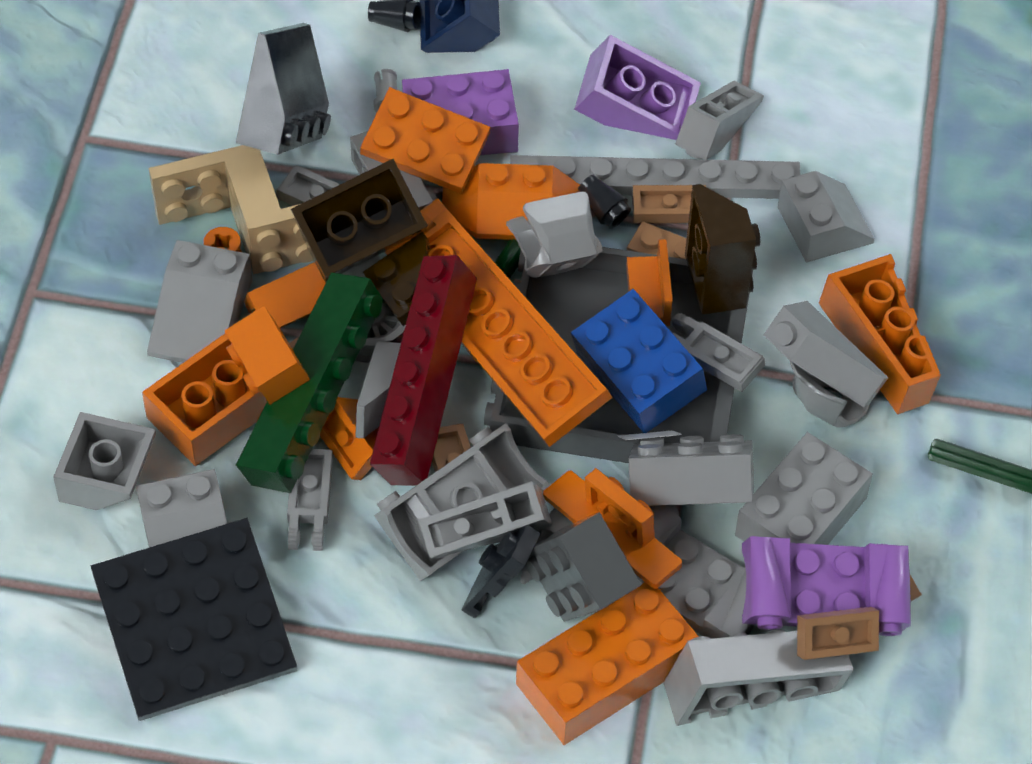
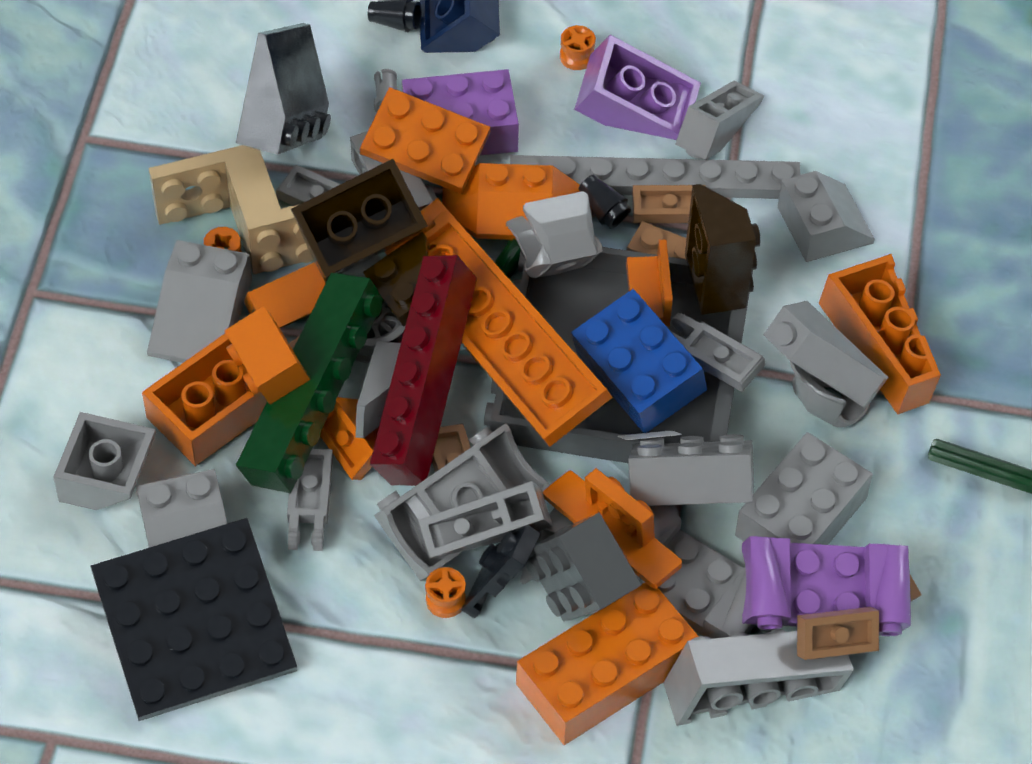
(445, 582): none -> orange wheel
(576, 47): none -> orange wheel

